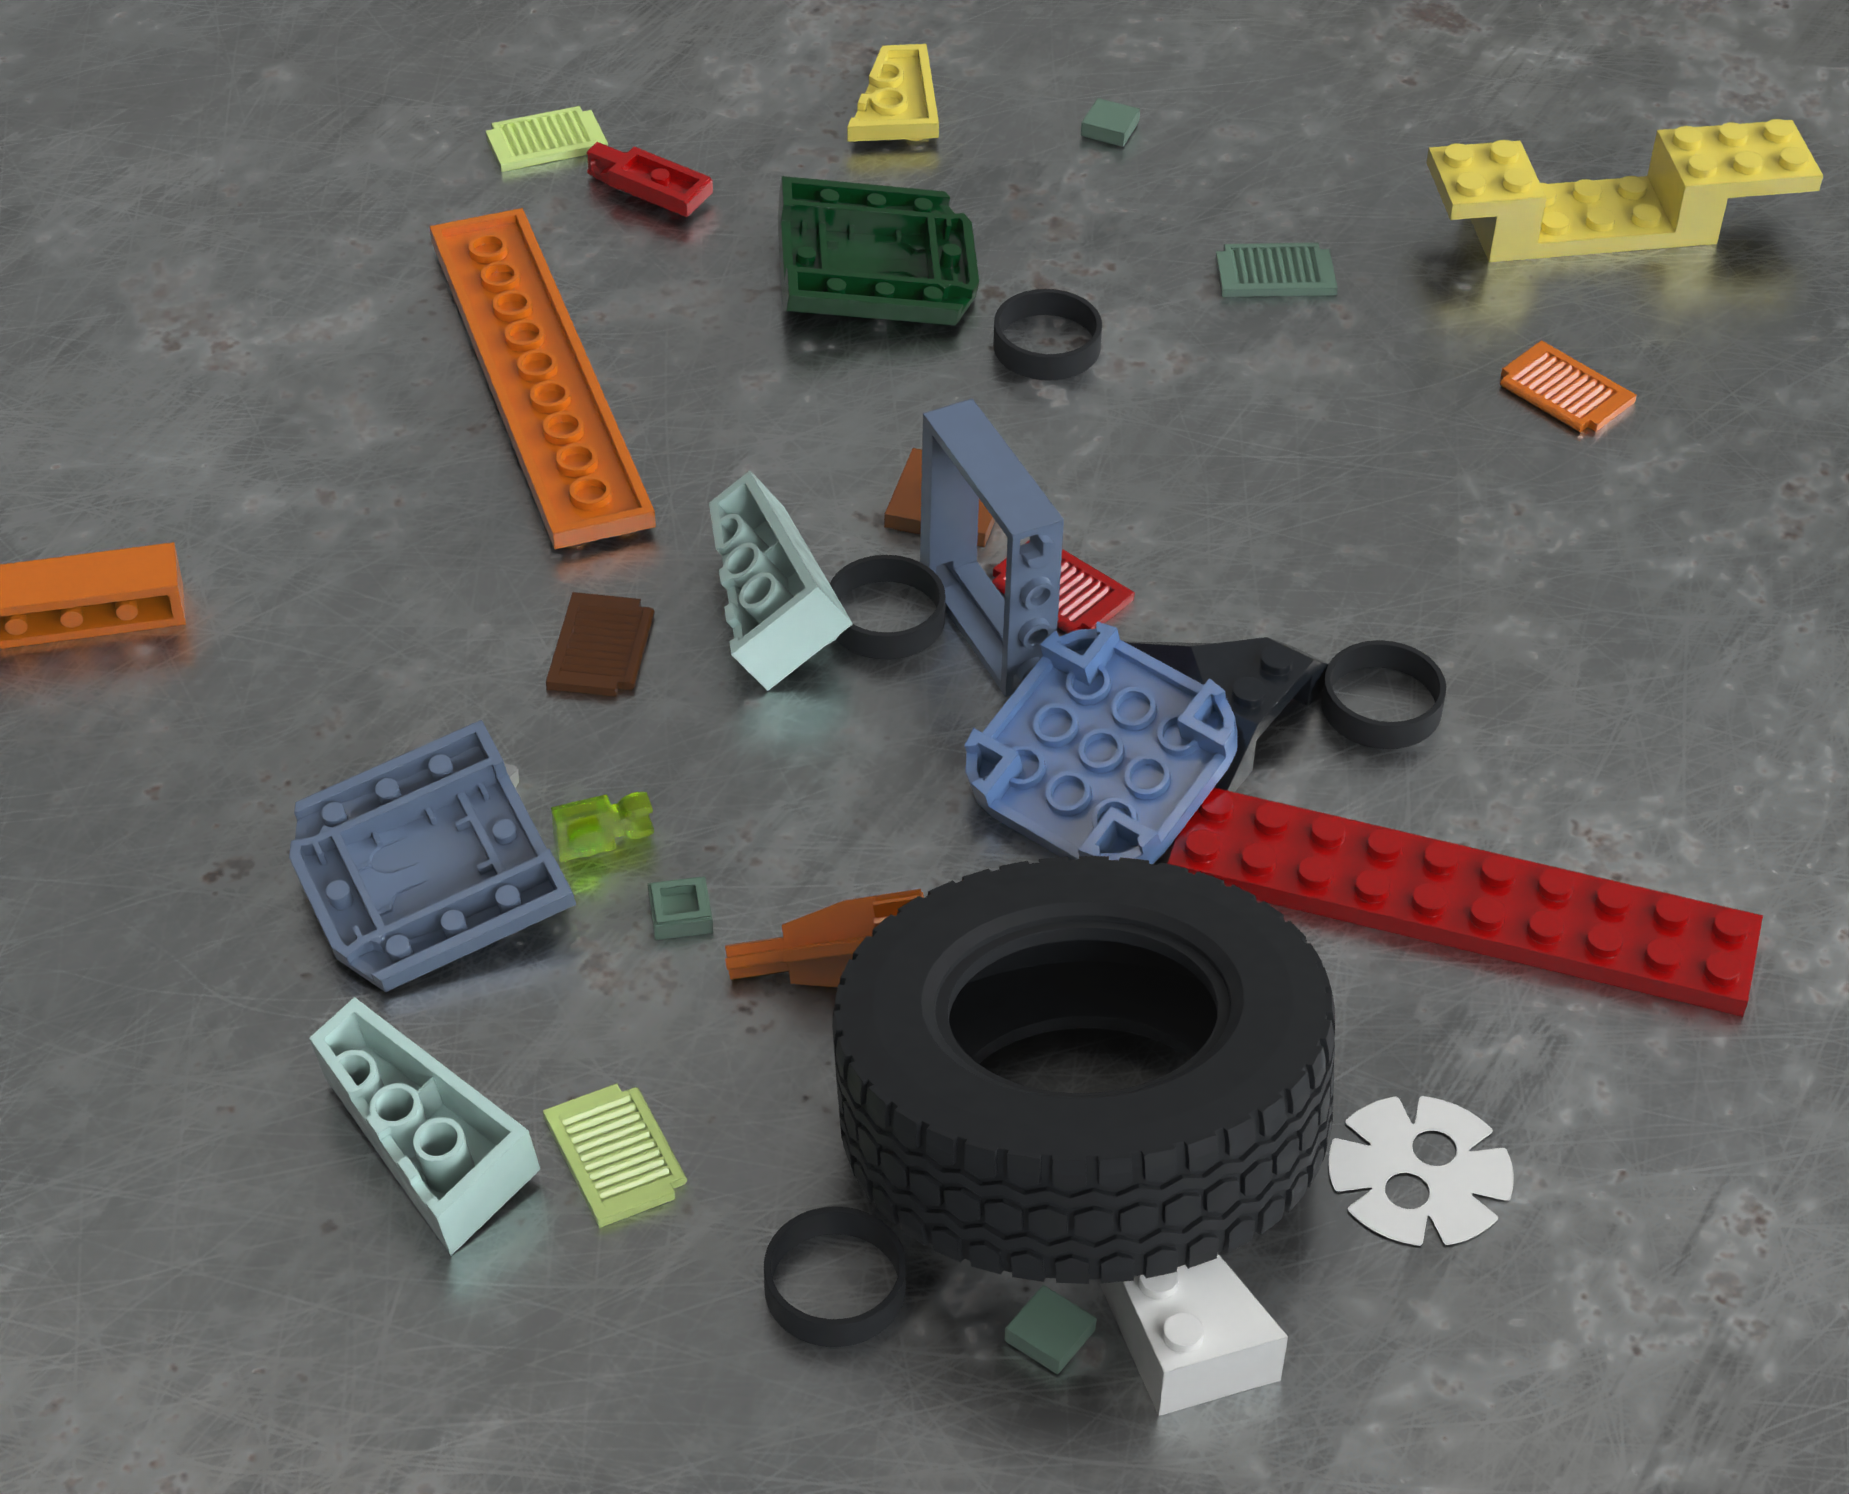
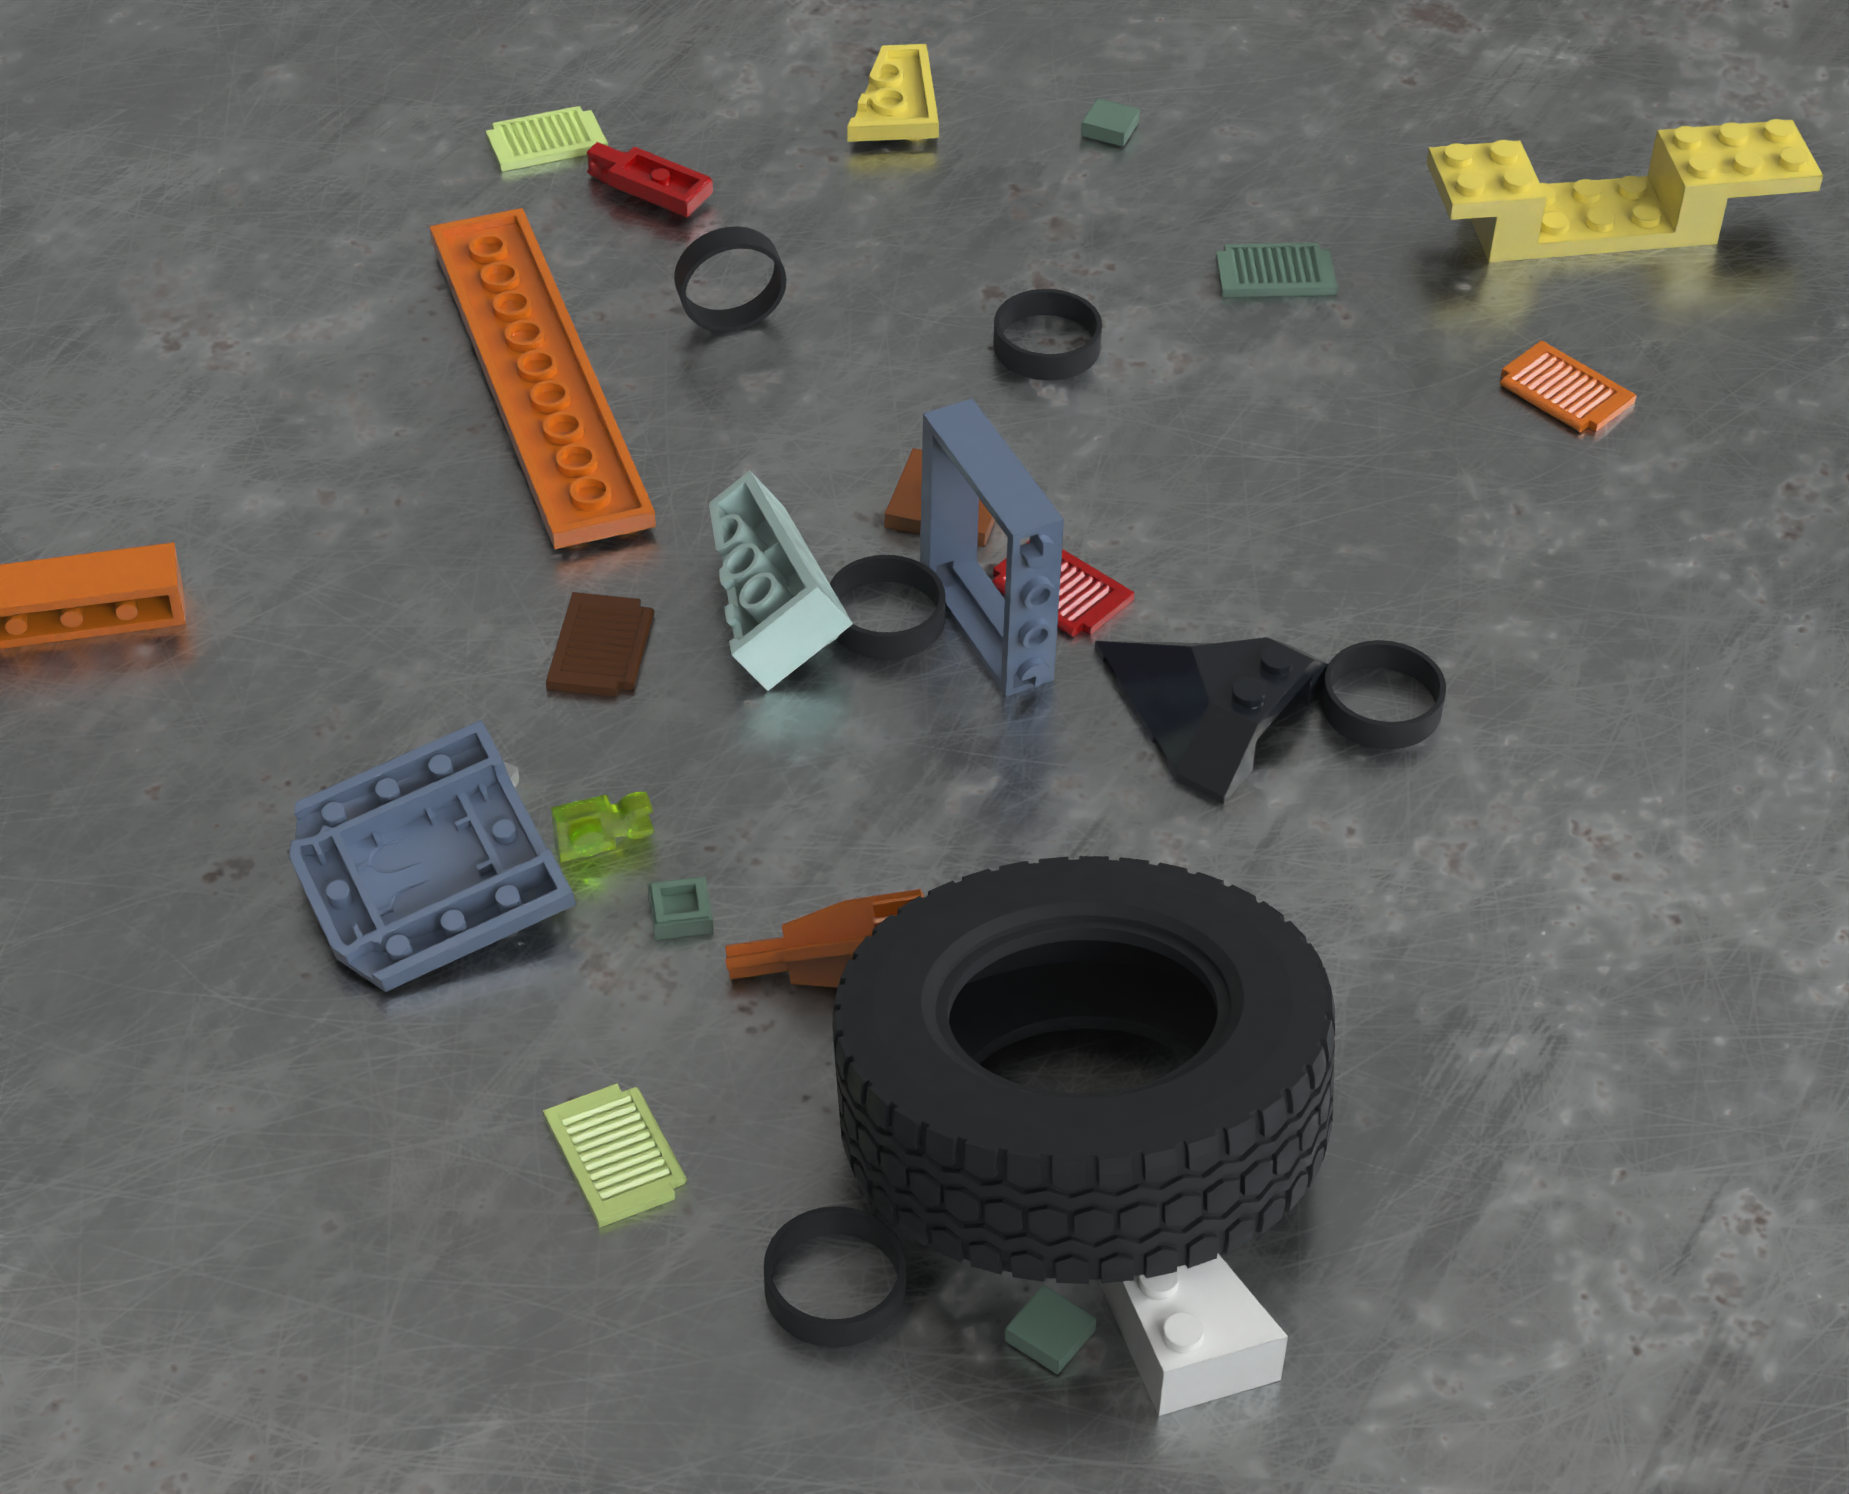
(430, 1127): light aqua wedge -> none
(717, 242): none -> black tyre
(859, 244): dark green wedge -> none
(1102, 749): medium blue tile -> none
(1451, 1186): white piece -> none
(1475, 900): red plate -> none

